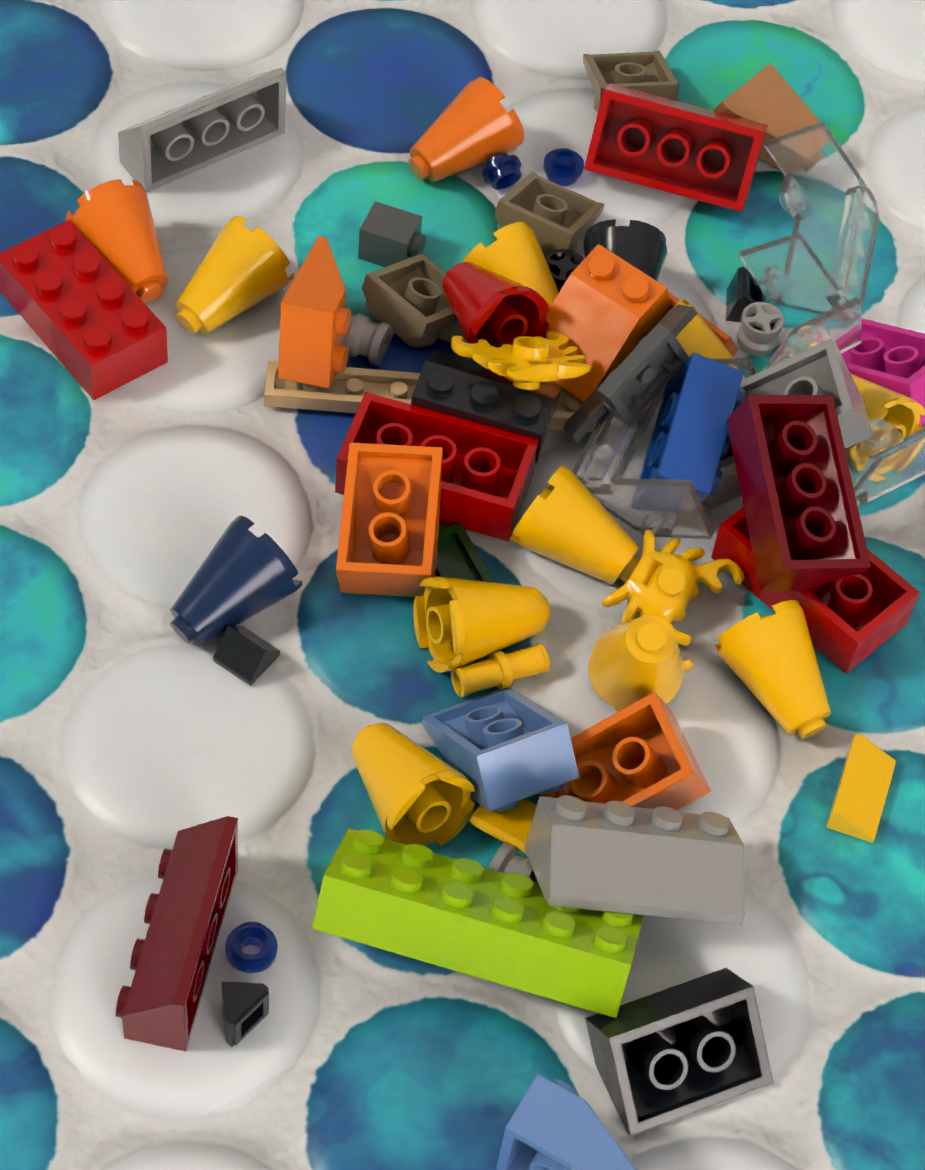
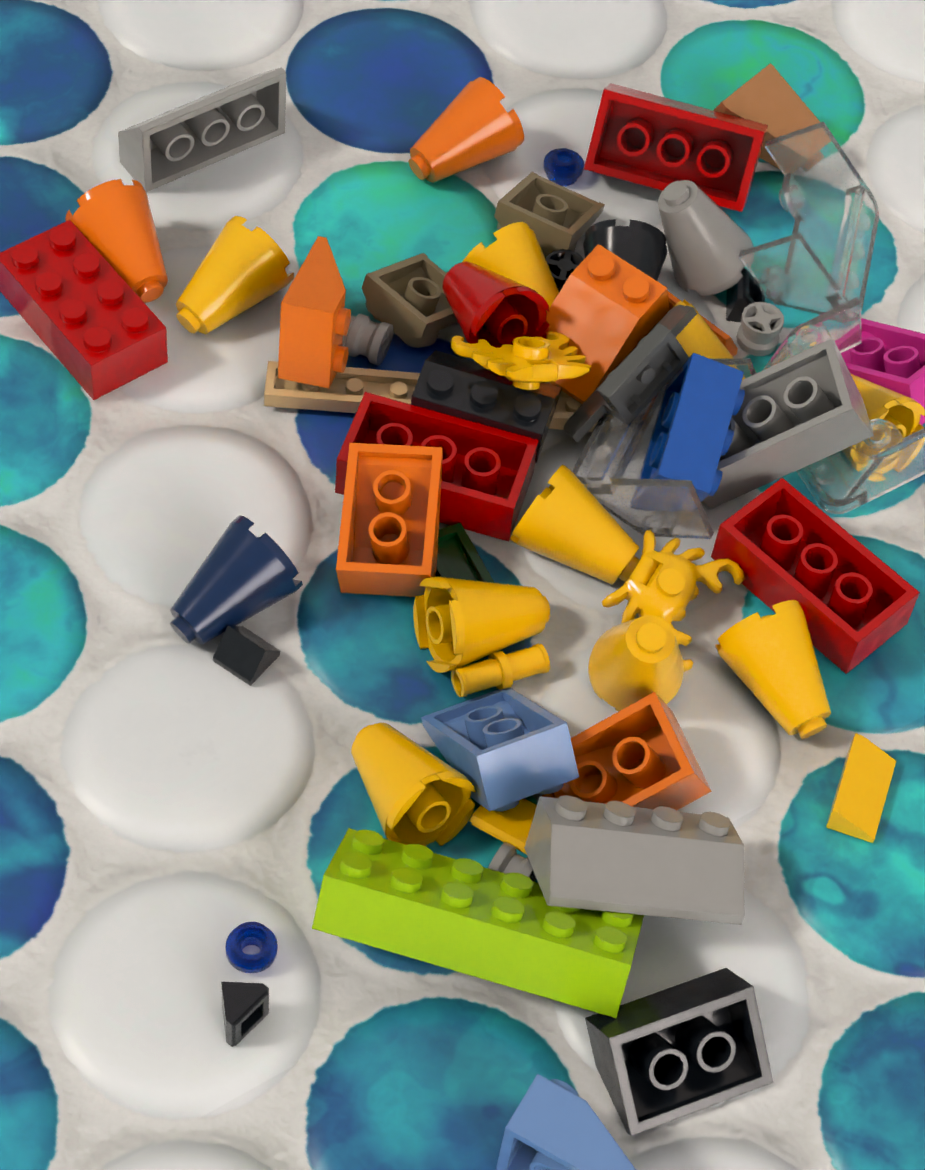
(181, 935): dark red slope -> none
(390, 235): dark grey brick -> none
(502, 171): clear blue plate -> none
(637, 71): dark tan slope -> none
(701, 239): none -> light grey cone
(796, 491): dark red slope -> none

